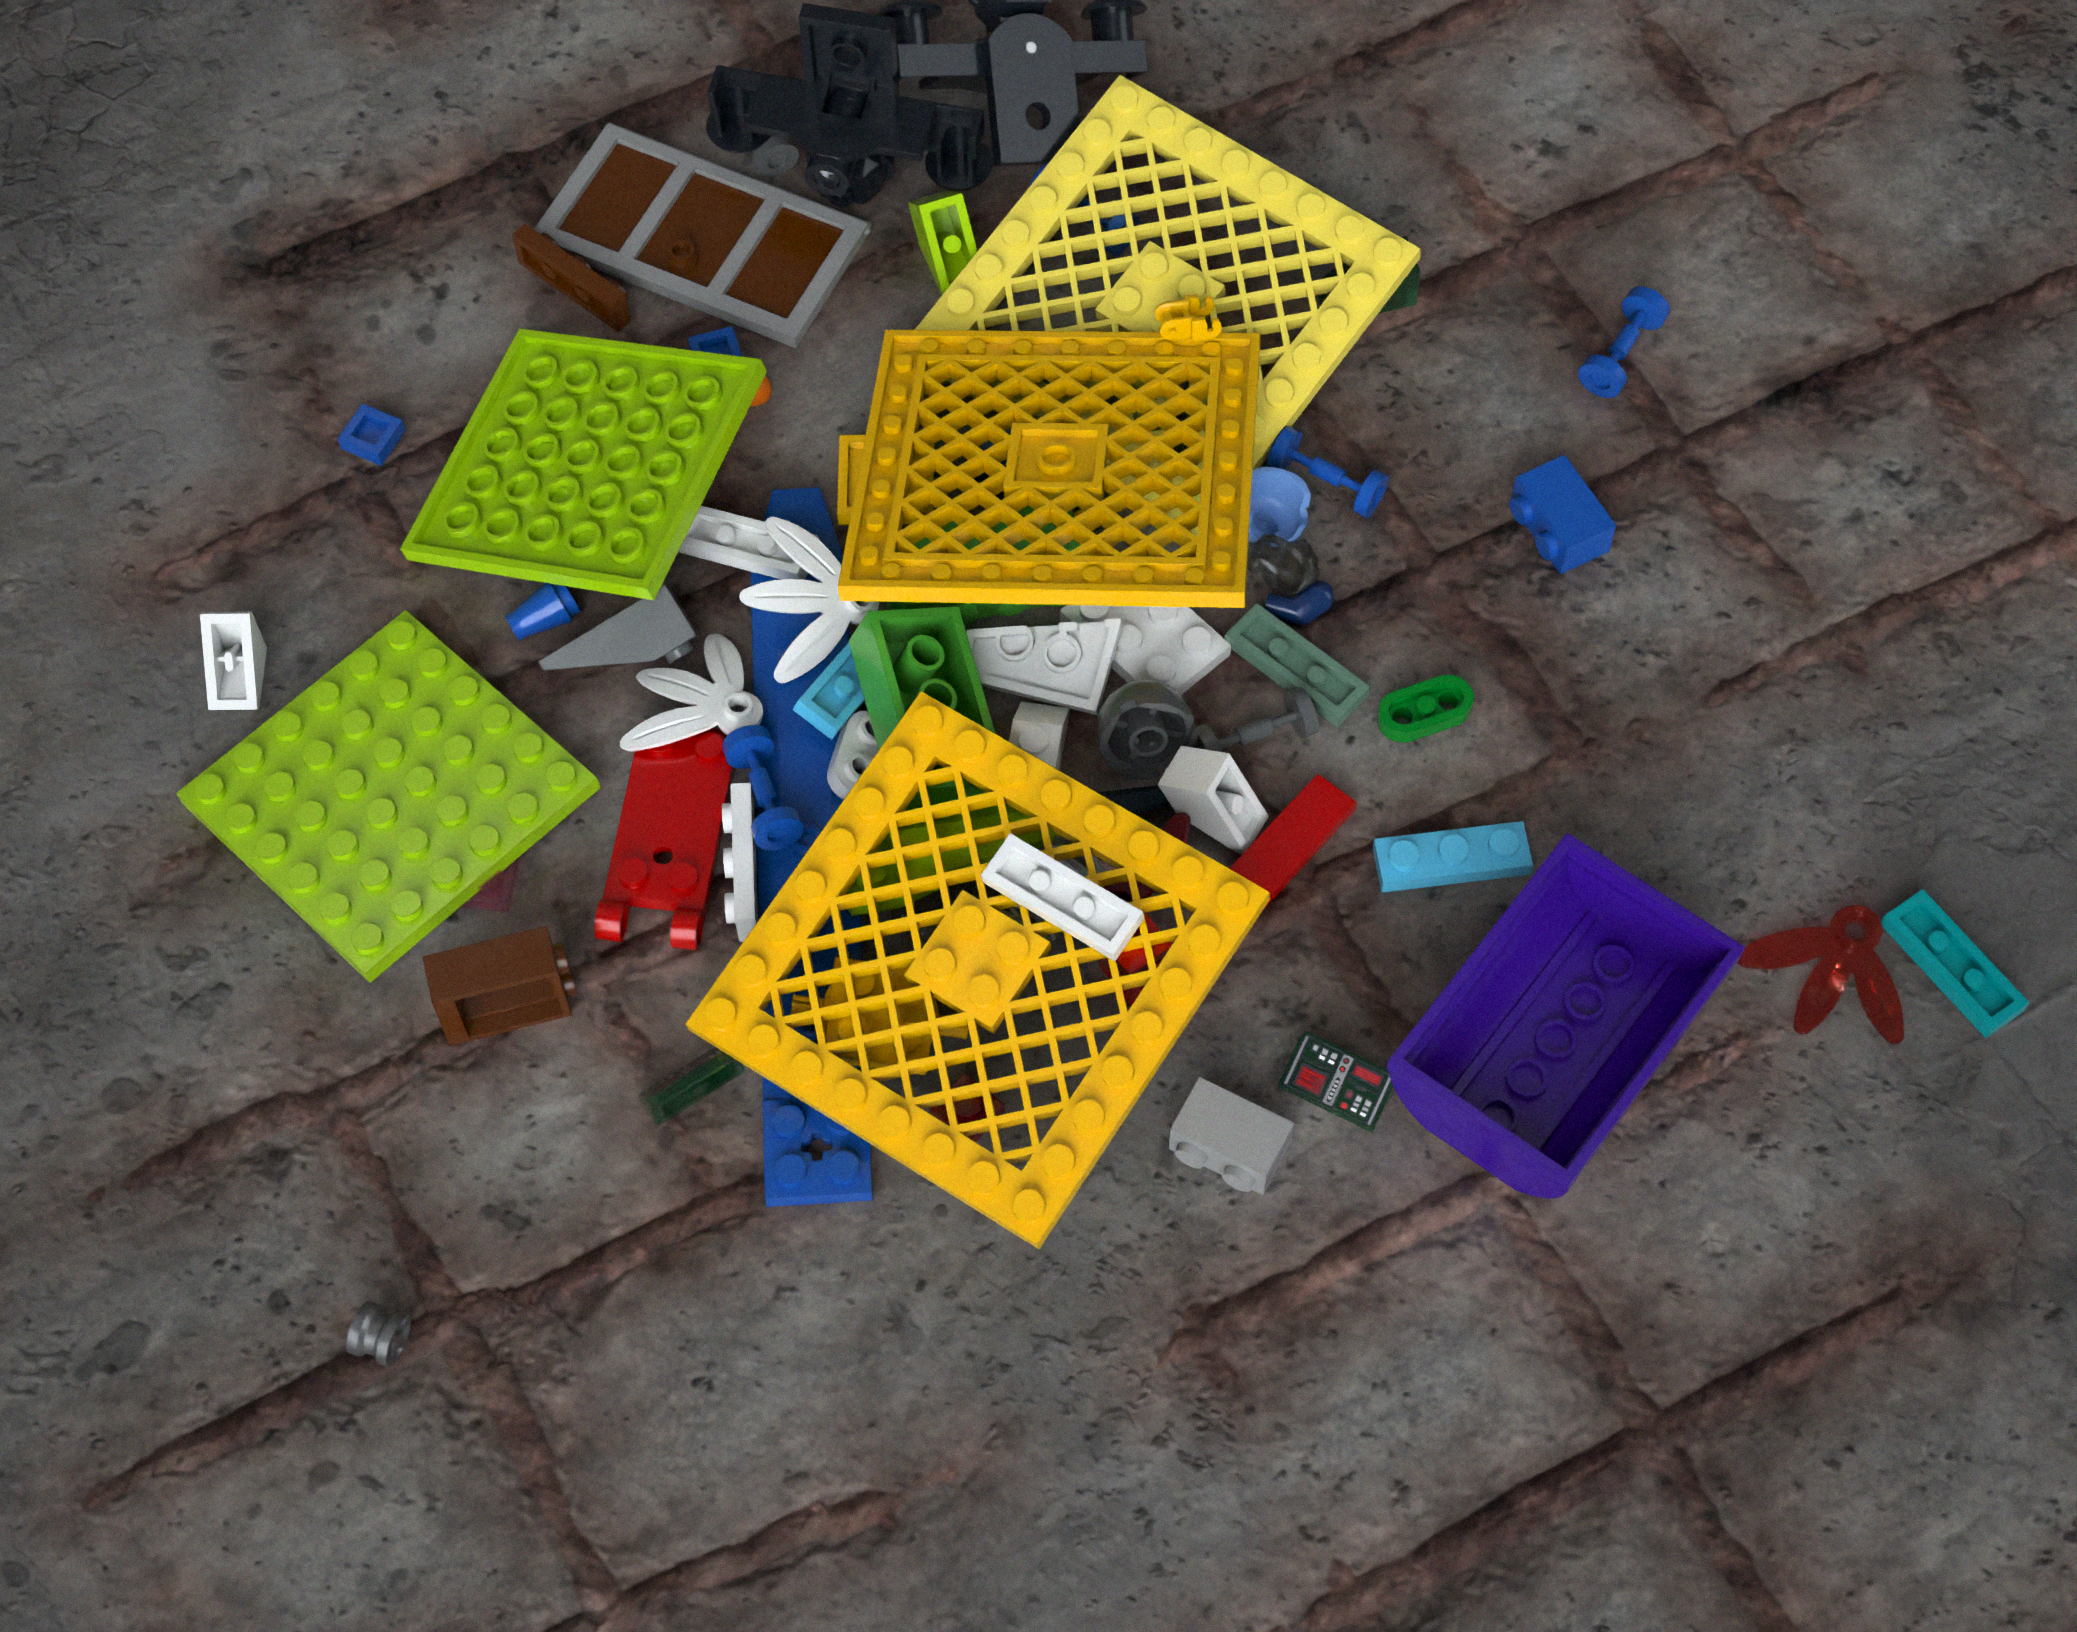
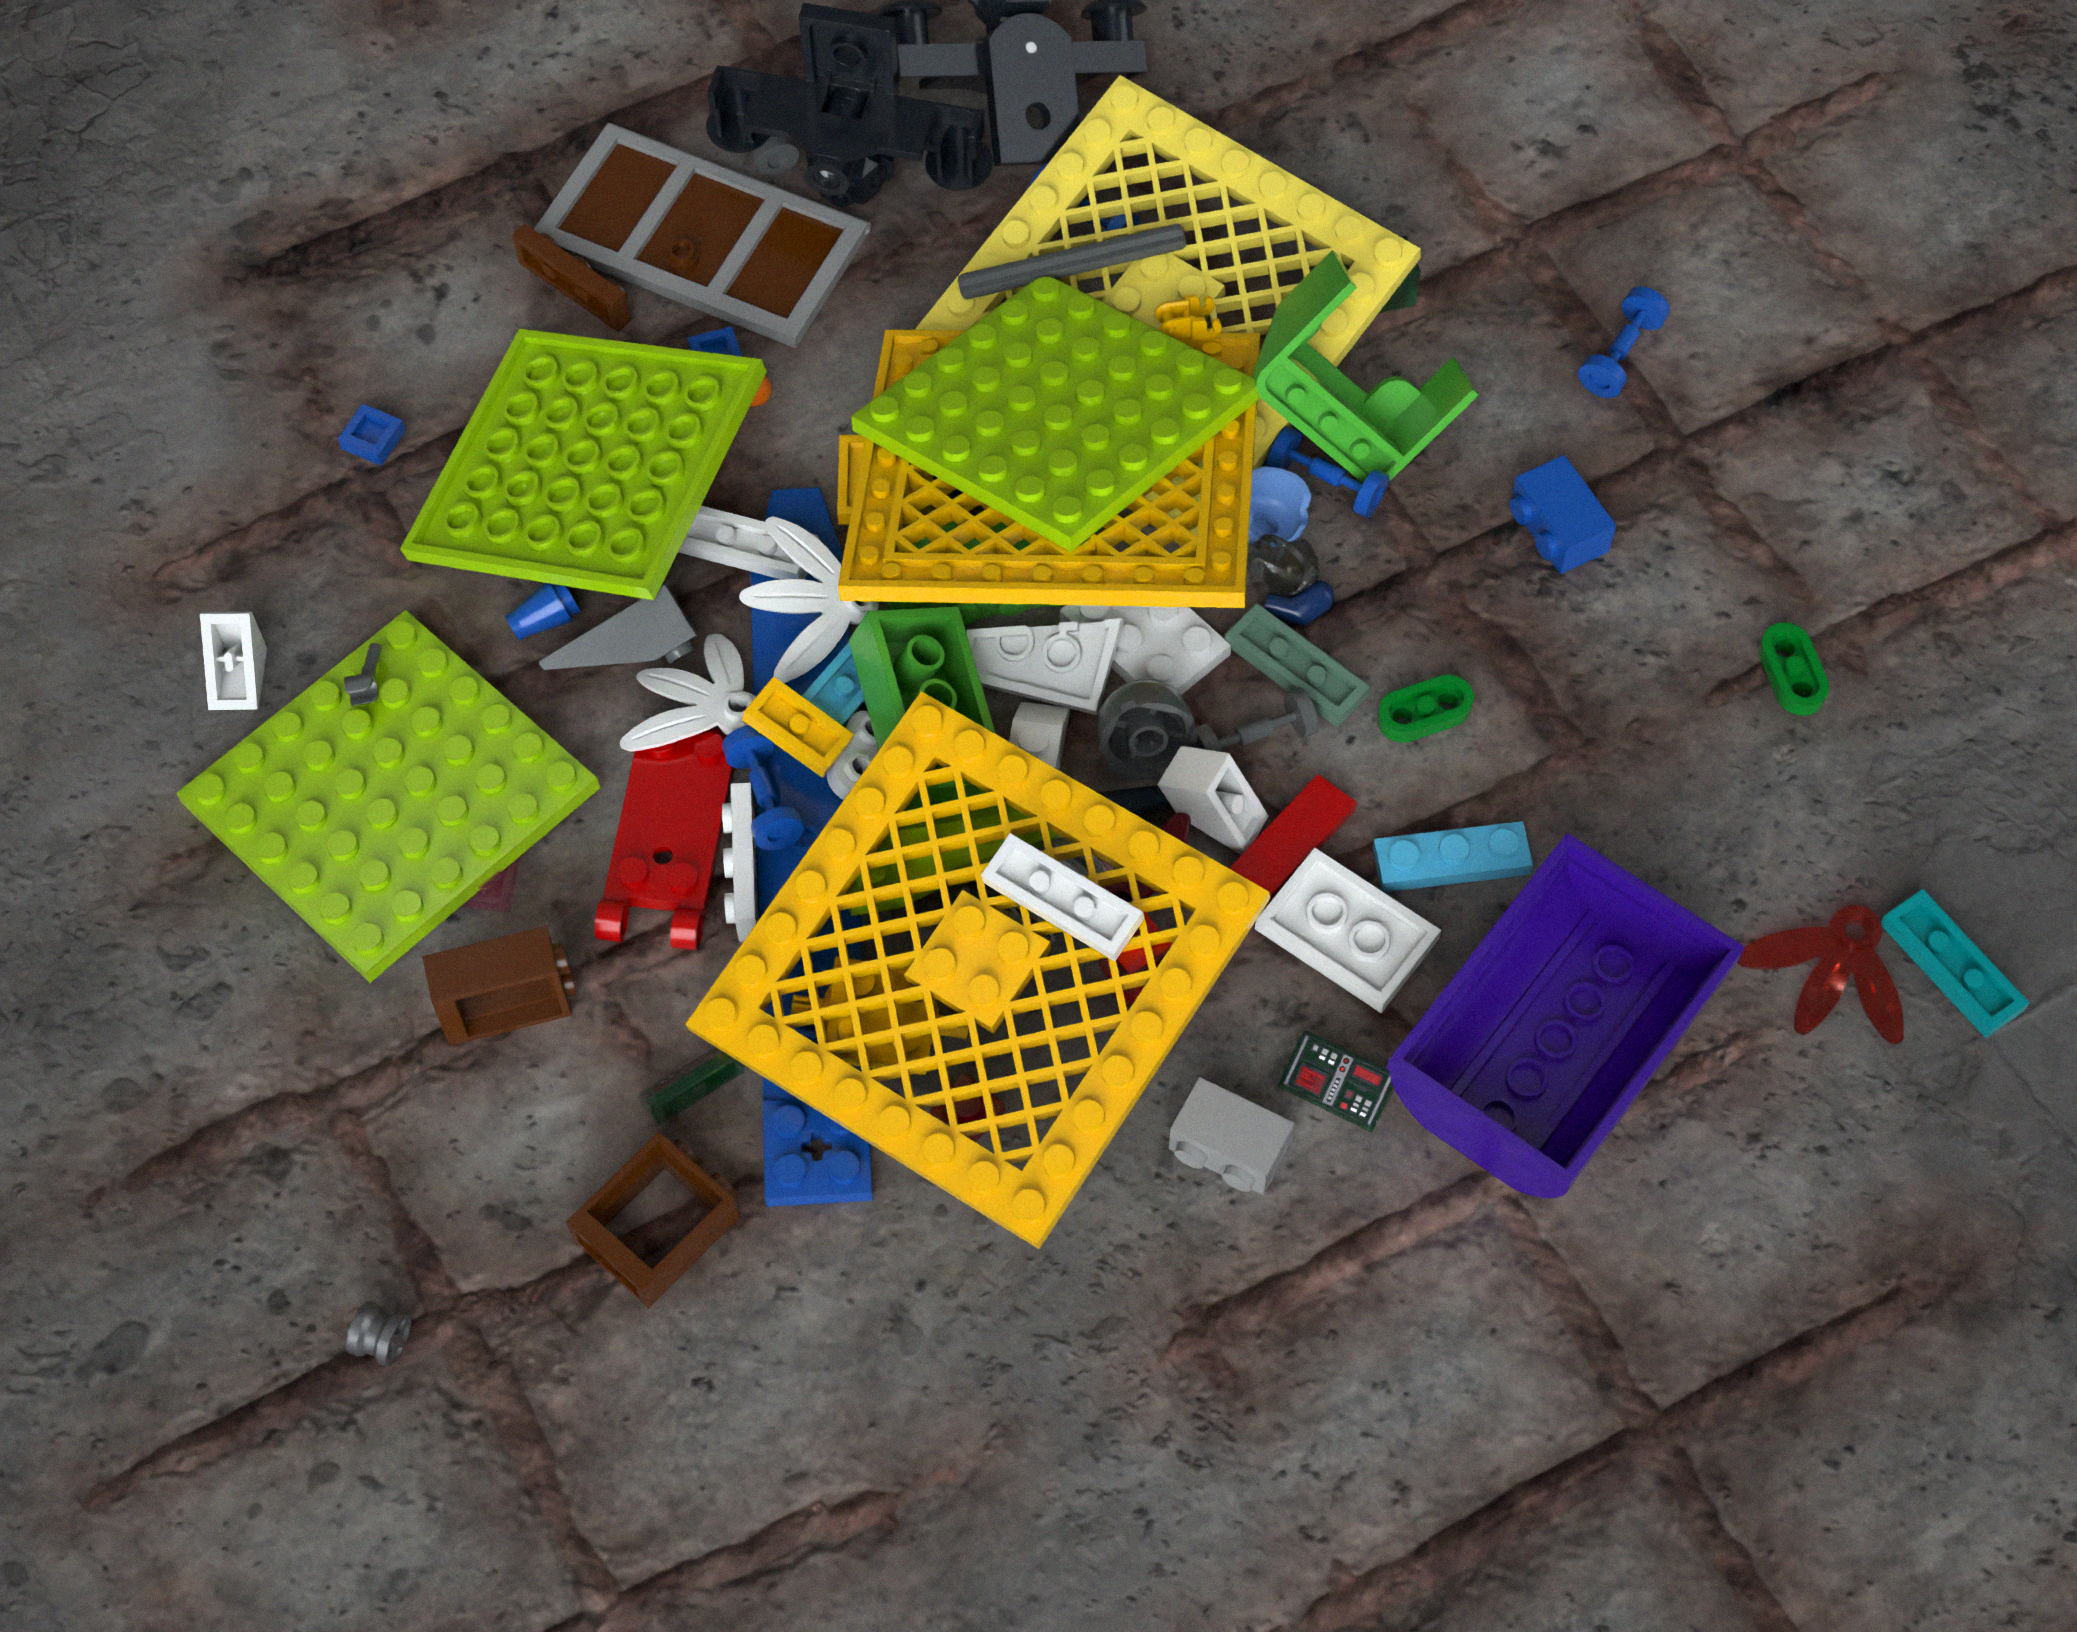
(363, 686): none -> dark grey hand
(589, 1221): none -> reddish brown window
(798, 727): none -> yellow plate
(943, 234): lime slope -> none
(1056, 410): none -> lime plate
(1072, 261): none -> dark grey axle
(1347, 930): none -> white plate
(1351, 426): none -> bright green windscreen
(1798, 672): none -> green plate

